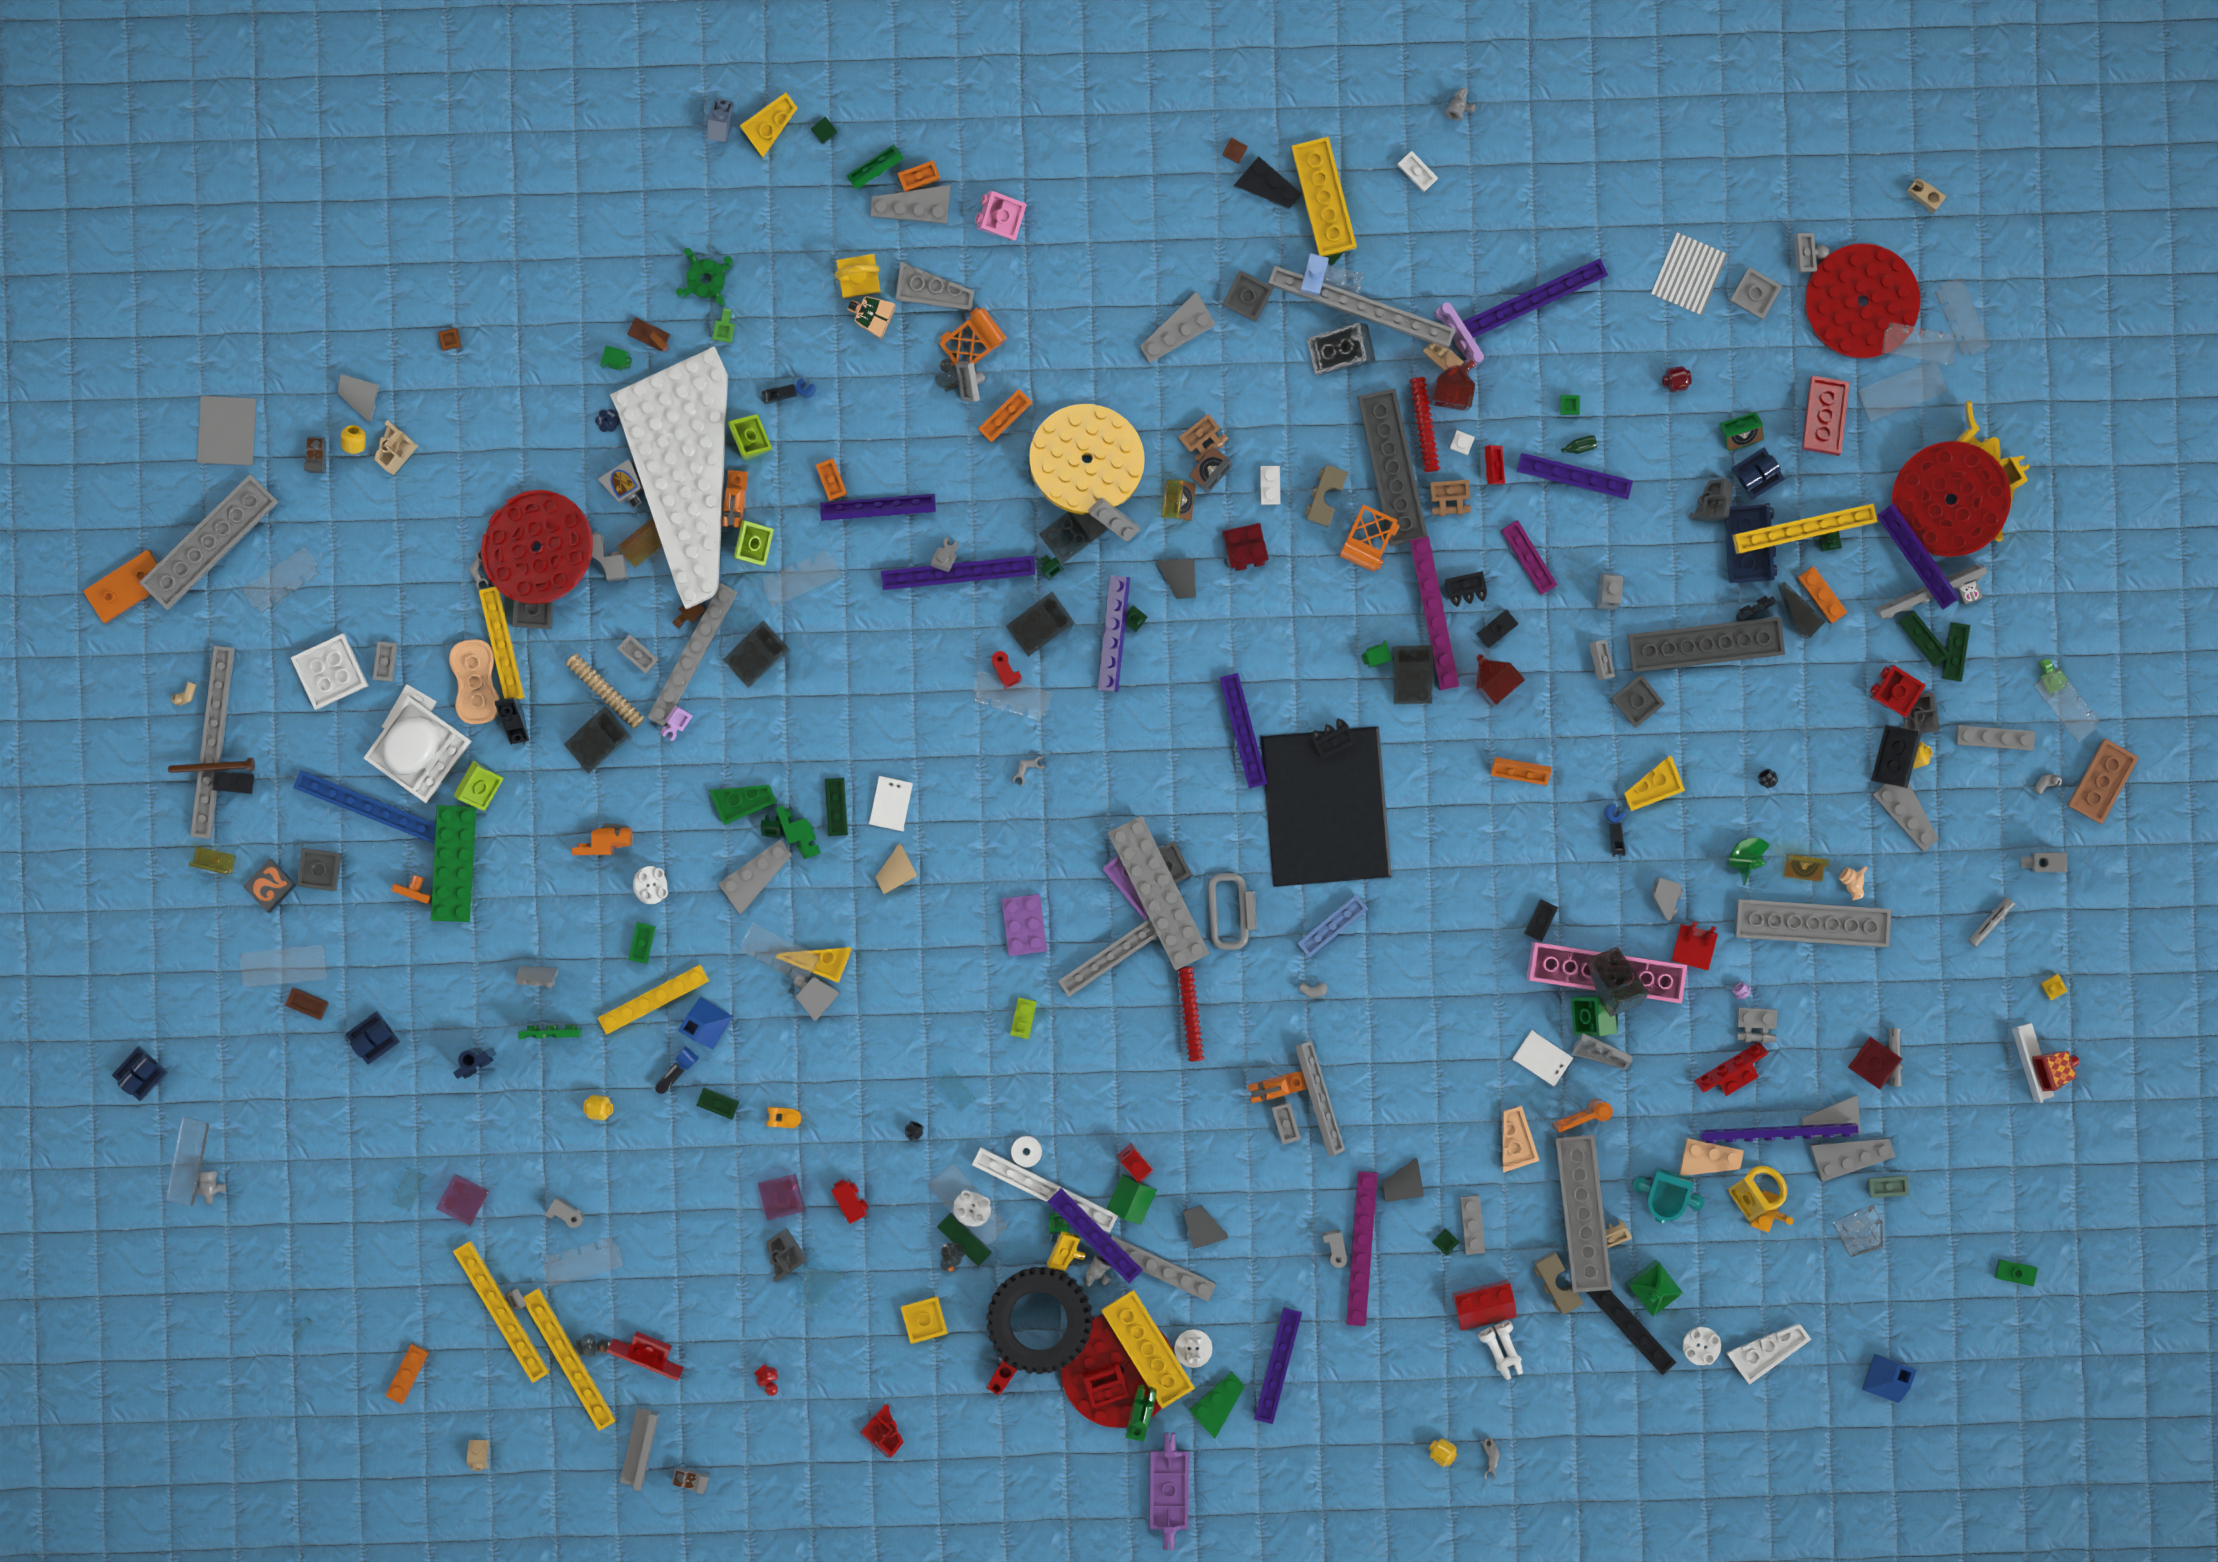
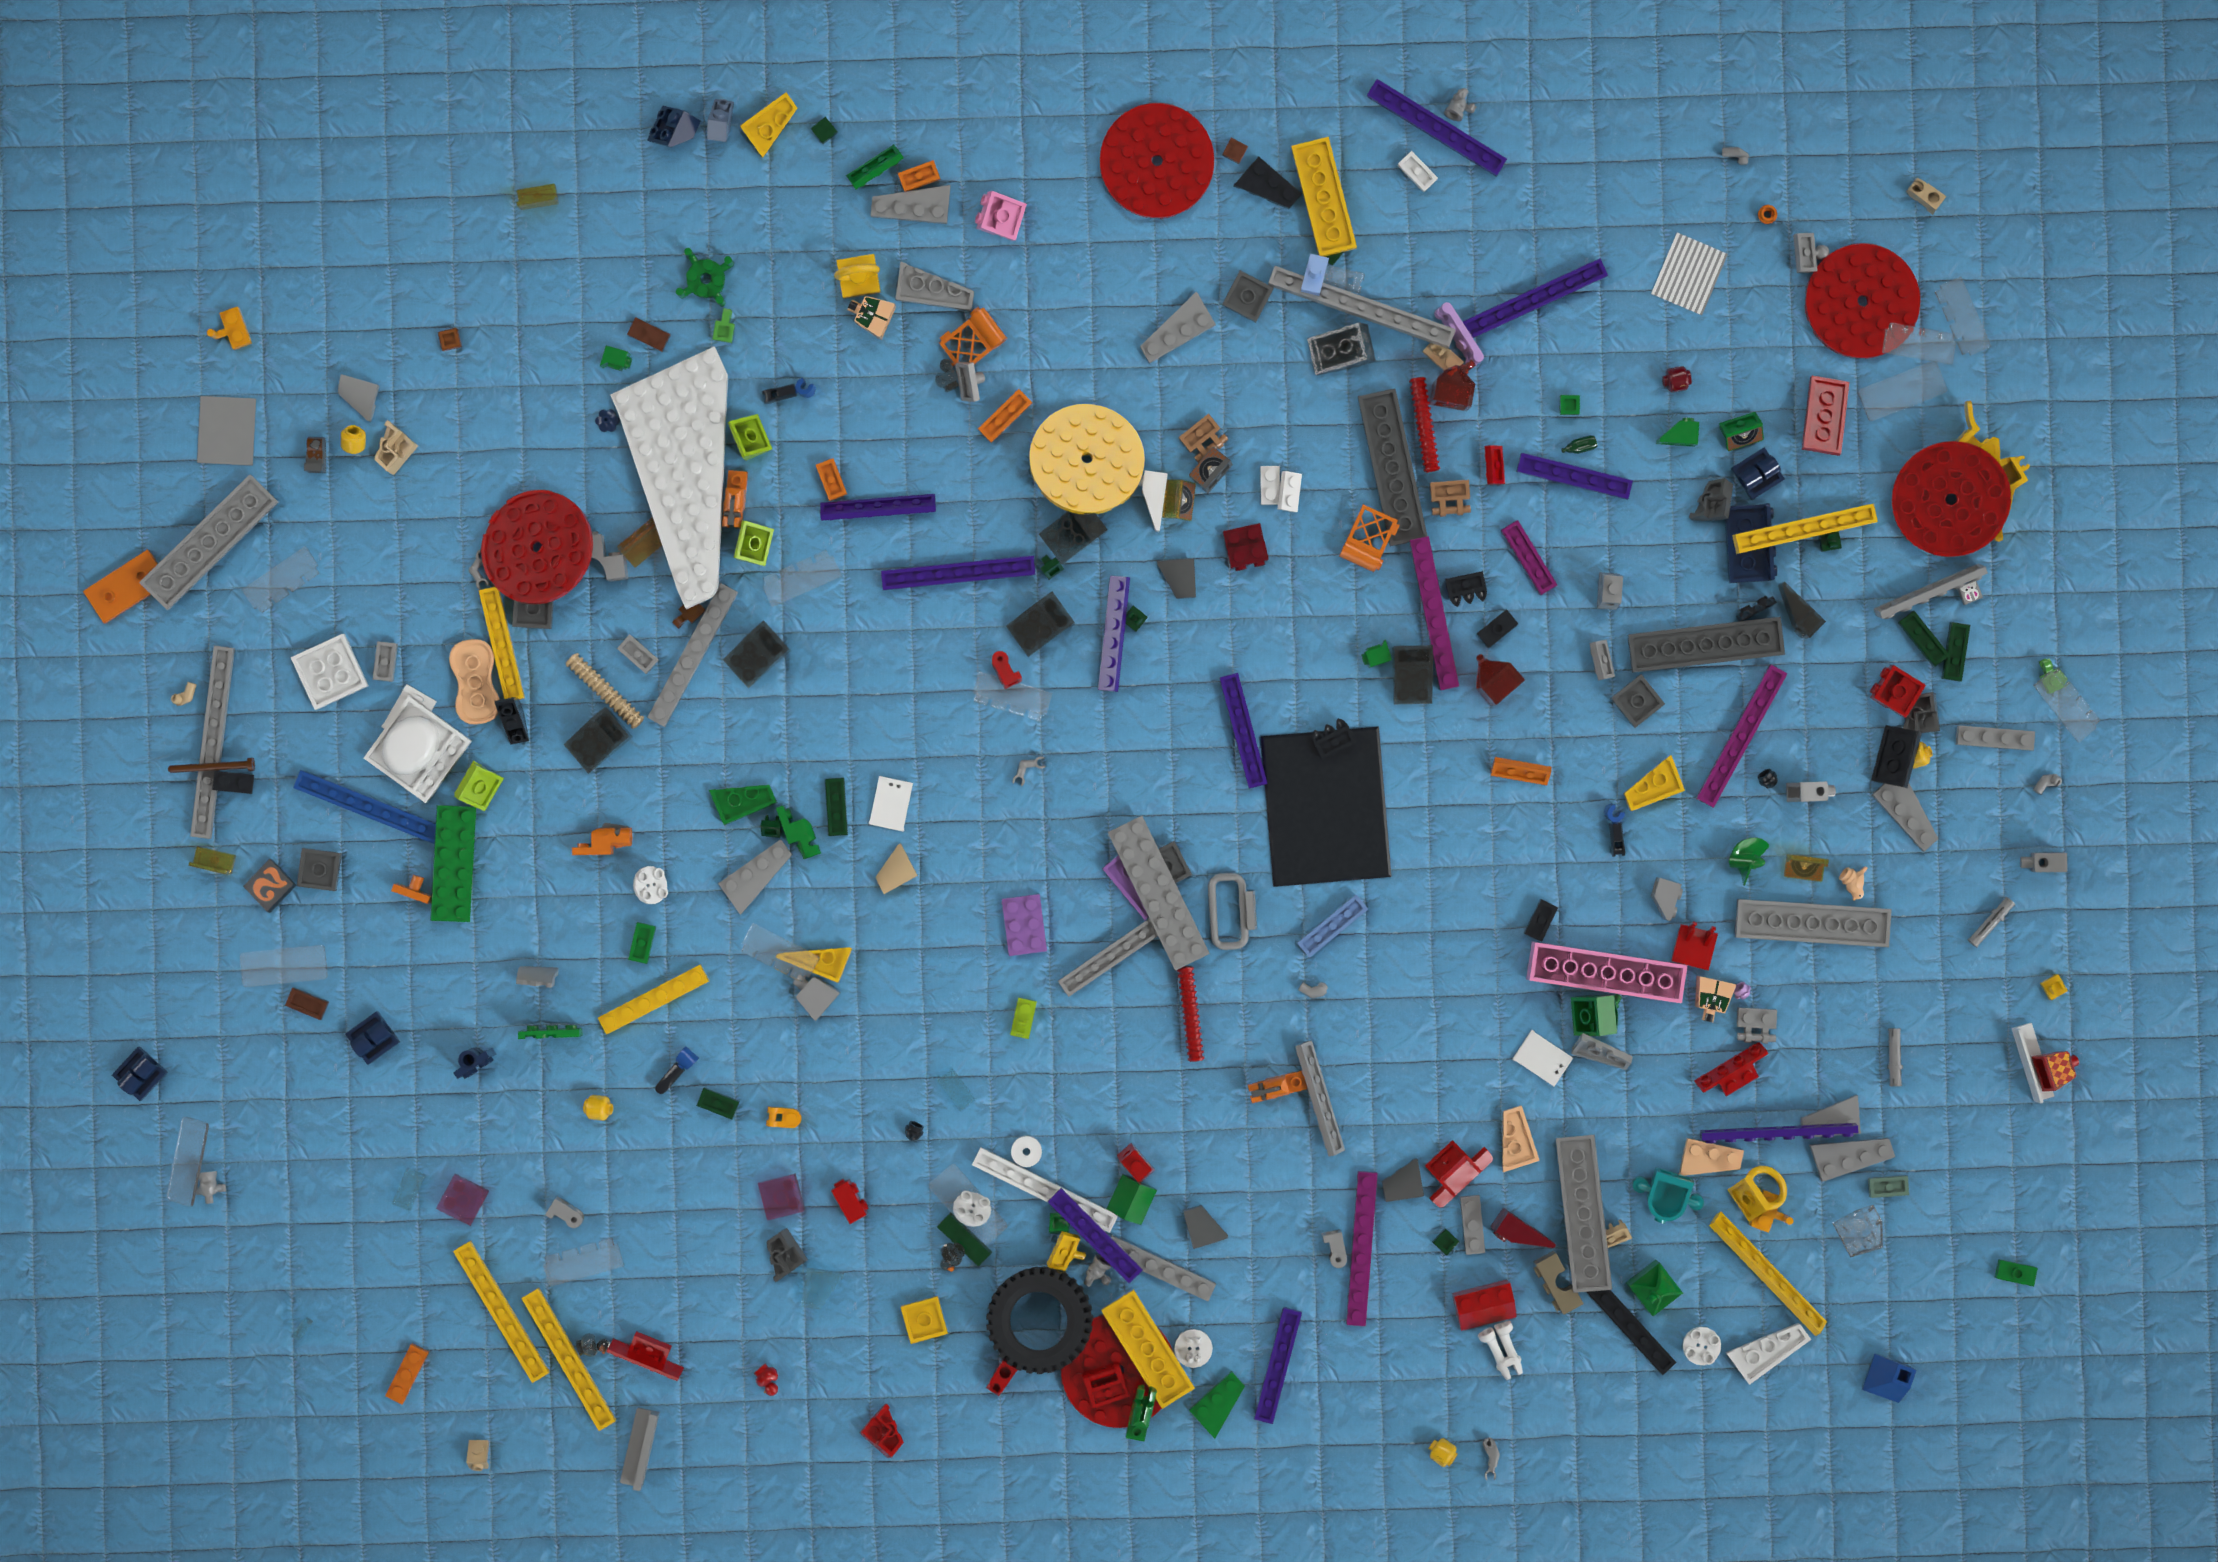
(233, 328): none -> light orange plate
(516, 1299): light grey tile -> none
(537, 197): none -> clear yellow panel
(623, 484): torso -> none
(659, 341): dark orange tile -> none
(673, 127): none -> dark blue slope
(676, 721): lavender plate -> none
(691, 1479): leg -> none
(705, 1023): blue slope -> none
(945, 557): light grey plate -> none
(1114, 519): light grey plate -> none
(1153, 132): none -> red plate
(1153, 490): none -> white slope
(1169, 1490): medium lavender plate -> none
(1286, 1123): light grey plate -> none
(1289, 491): none -> white plate
(1330, 479): dark tan arch -> none
(1436, 127): none -> dark purple plate
(1455, 1171): none -> red plate
(1462, 443): white plate -> none
(1513, 1229): none -> dark red slope
(1596, 1109): orange piece -> none
(1616, 982): clear smoke slope -> none
(1681, 434): none -> green slope
(1712, 996): none -> light nougat torso
(1736, 152): none -> light grey arm
(1741, 736): none -> magenta plate
(1755, 293): light grey plate -> none
(1767, 208): none -> orange plate
(1768, 1273): none -> yellow plate
(1809, 791): none -> light grey torso
(1822, 595): orange plate -> none
(1875, 1063): dark red tile -> none
(1918, 556): dark purple plate -> none
(2102, 781): nougat plate -> none

